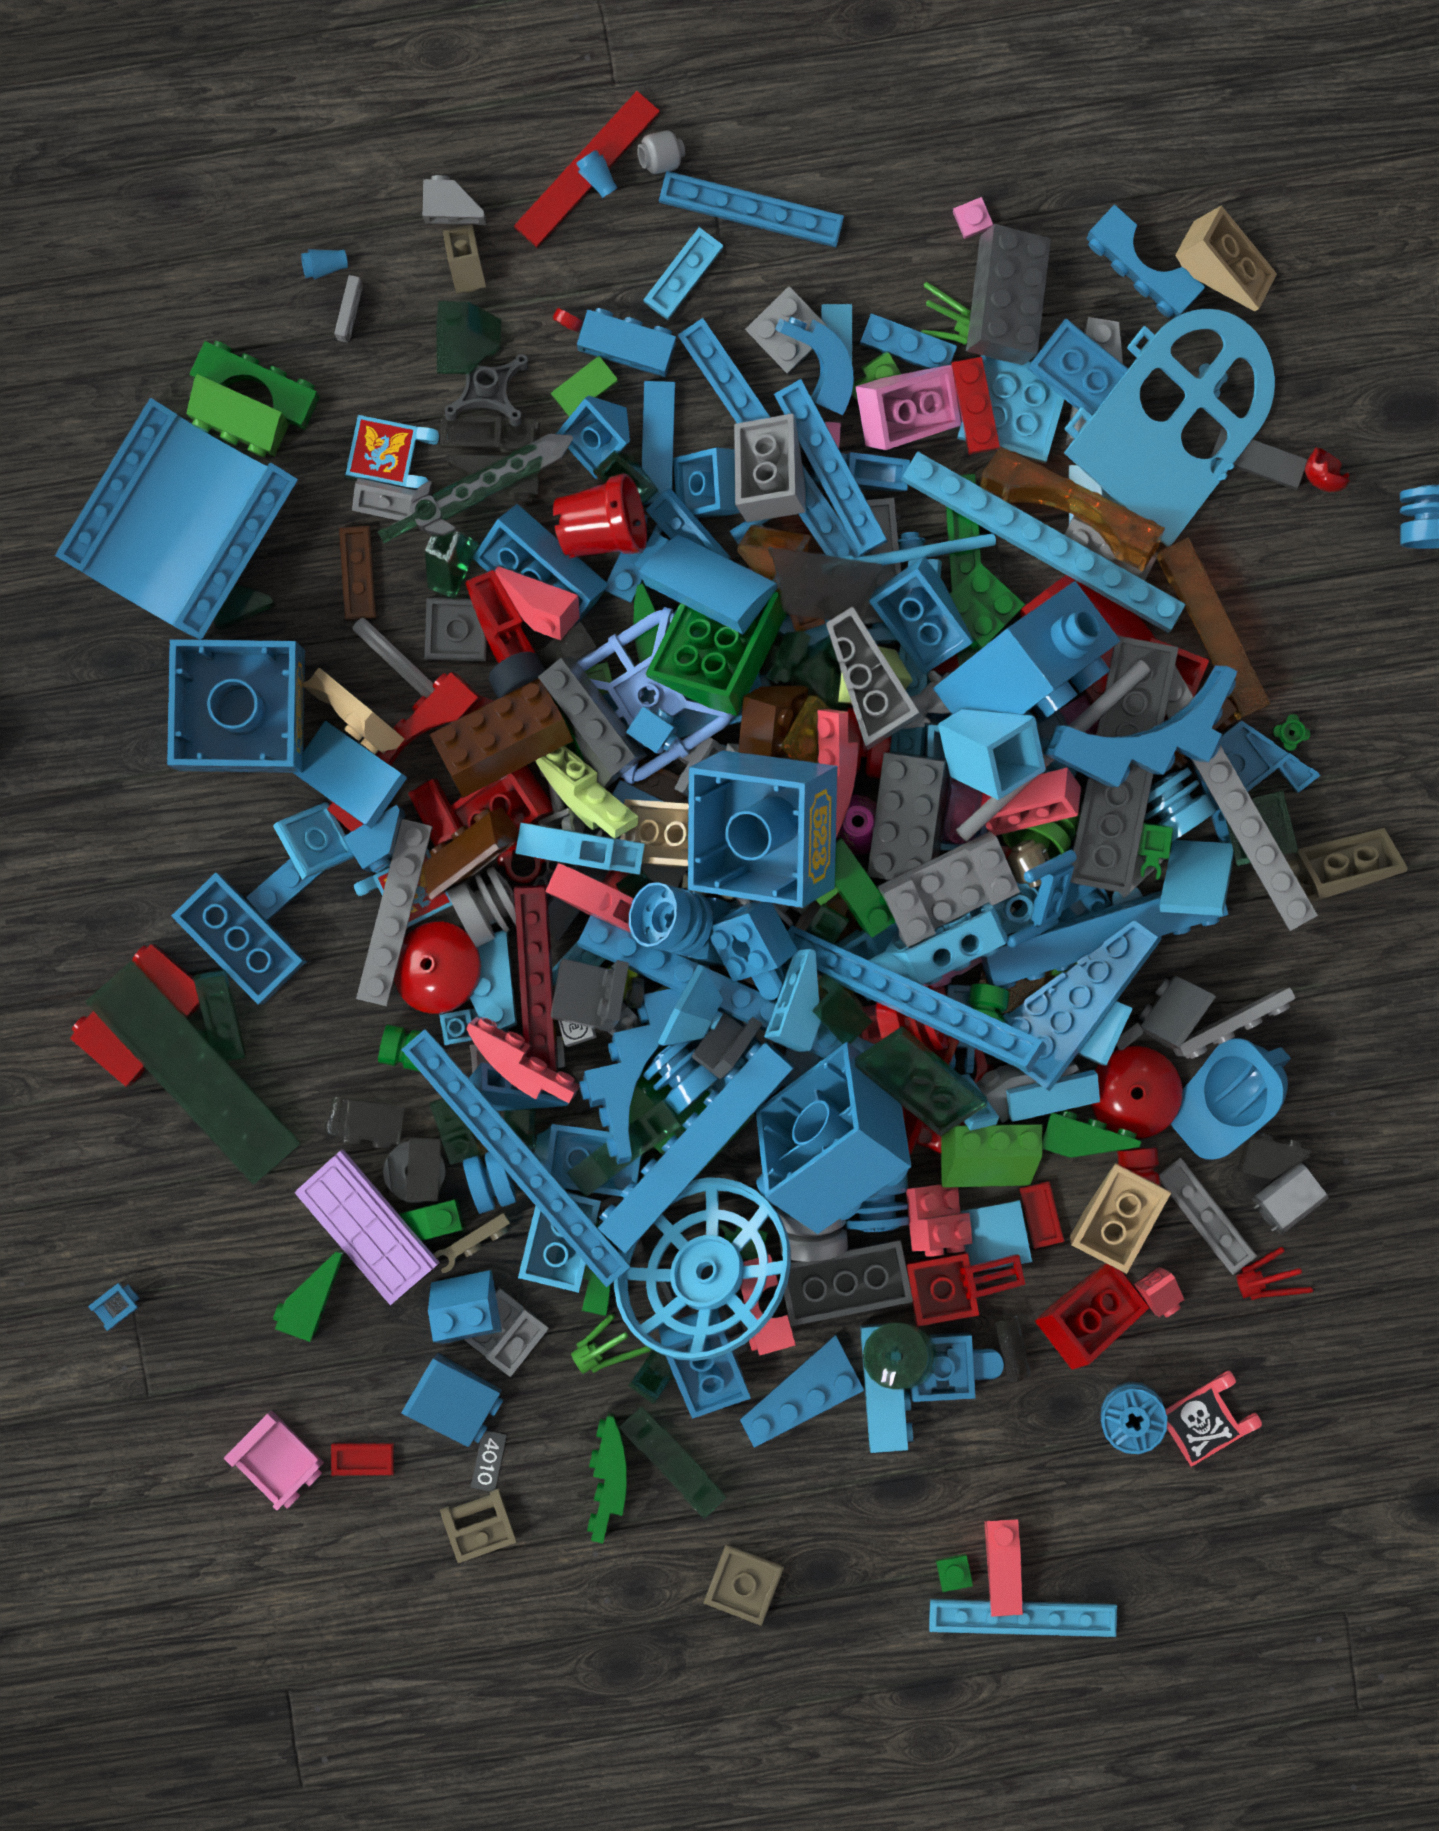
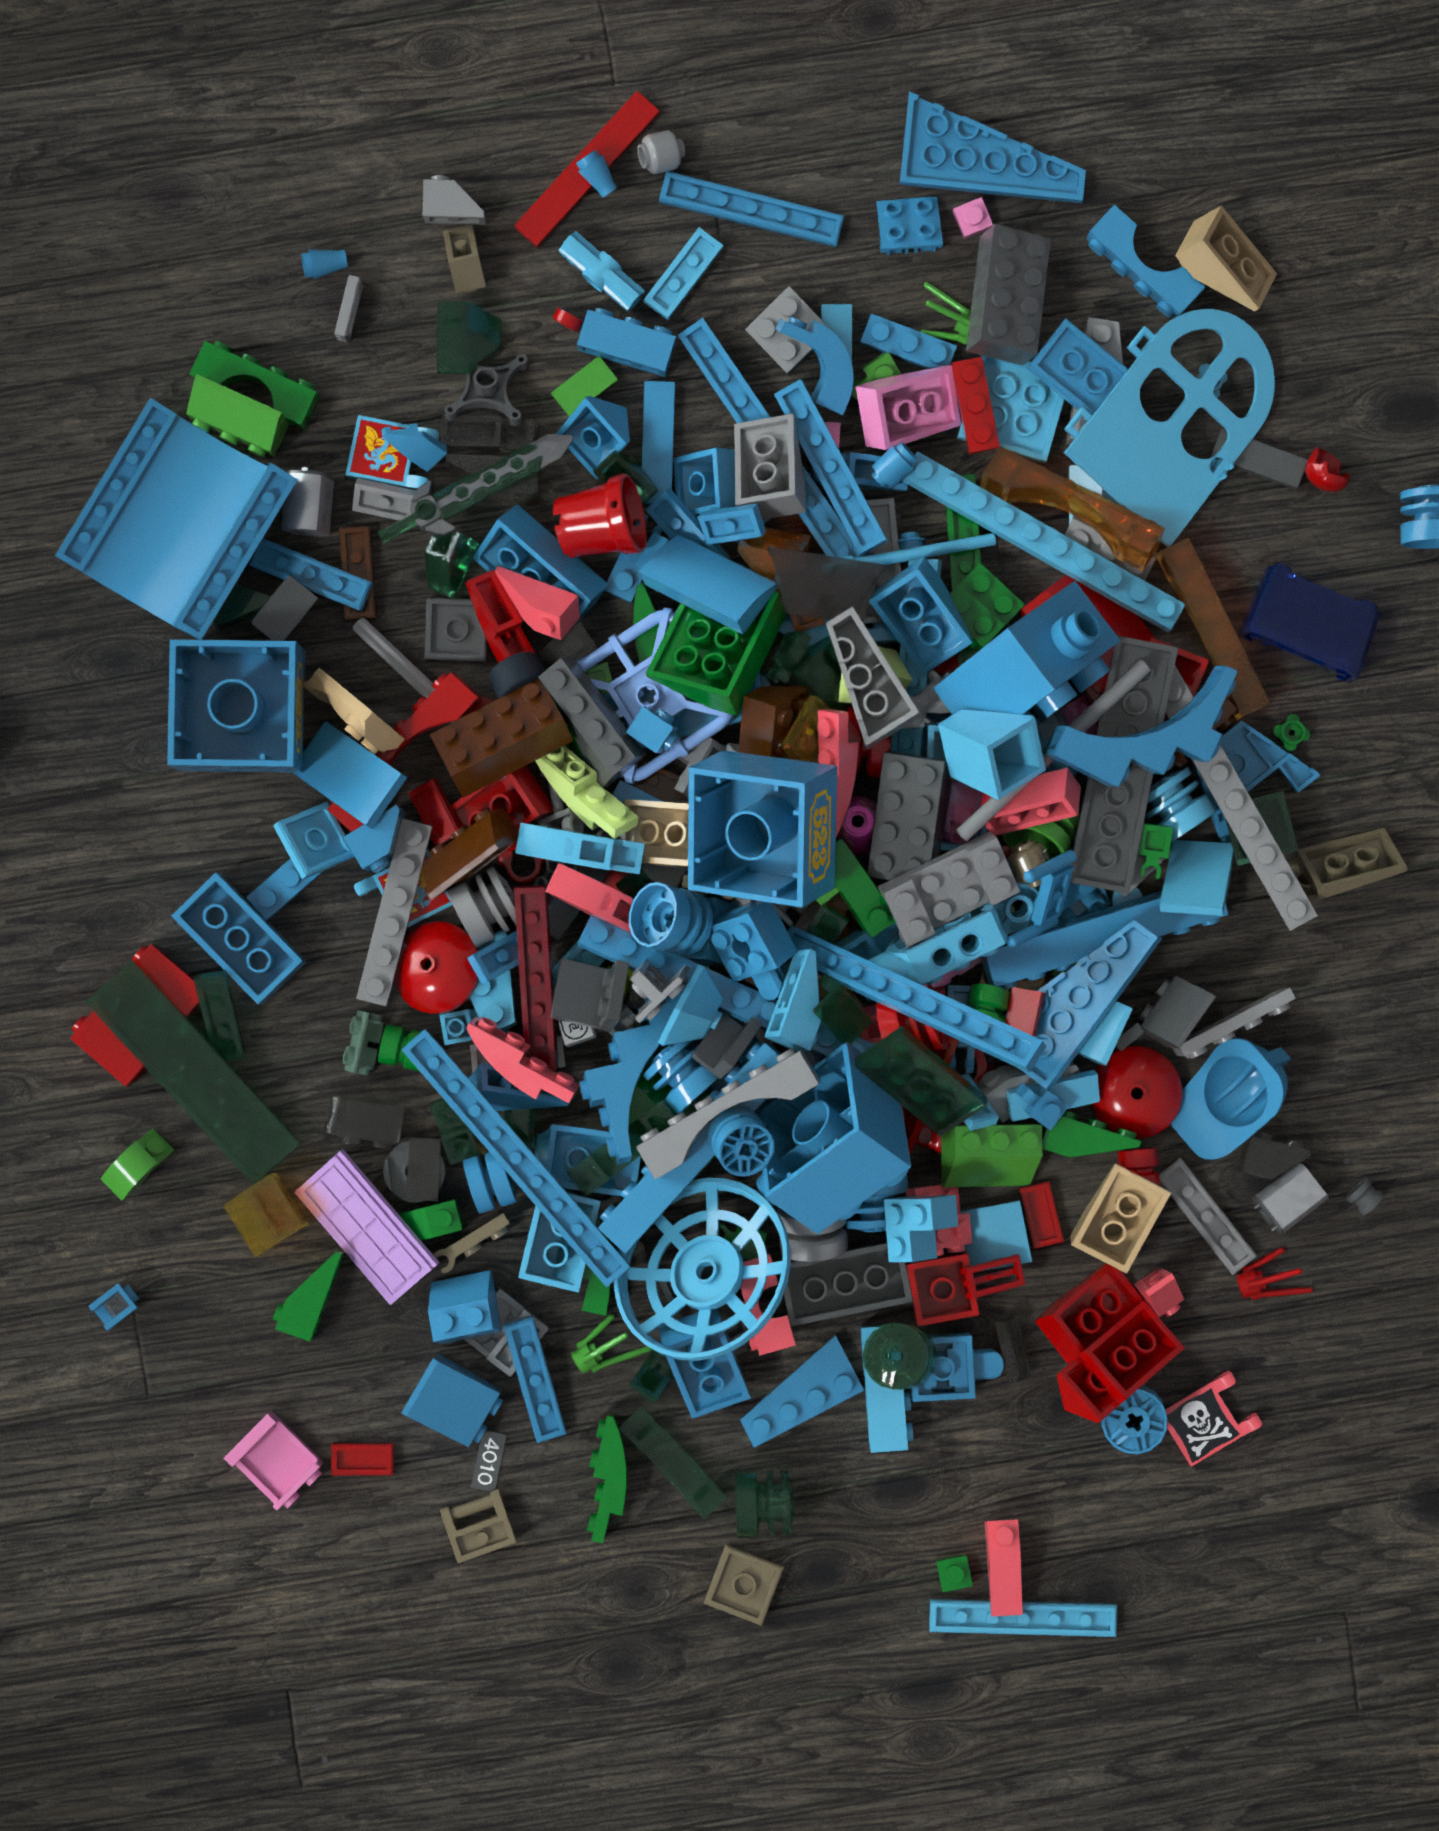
(136, 1164): none -> bright green brick
(265, 1214): none -> clear yellow slope
(284, 609): none -> dark grey panel
(308, 504): none -> flat silver piece
(311, 574): none -> dark azure tile
(358, 1053): none -> sand green hinge
(416, 445): none -> dark azure slope
(495, 958): none -> dark azure plate
(534, 1379): none -> dark azure tile
(601, 271): none -> medium azure piece
(652, 984): none -> light grey bracket
(731, 524): none -> dark azure plate
(741, 1141): none -> dark azure wheel
(763, 1503): none -> clear green wheel
(784, 1081): none -> light grey arch
(894, 465): none -> dark azure brick
(909, 225): none -> dark azure hinge
(913, 1223): none -> medium azure brick
(971, 157): none -> dark azure wing
(1024, 1010): none -> tile
(1042, 1106): none -> dark azure plate
(1117, 1364): none -> red slope
(1311, 622): none -> clear blue windscreen
(1364, 1196): none -> dark grey wheel

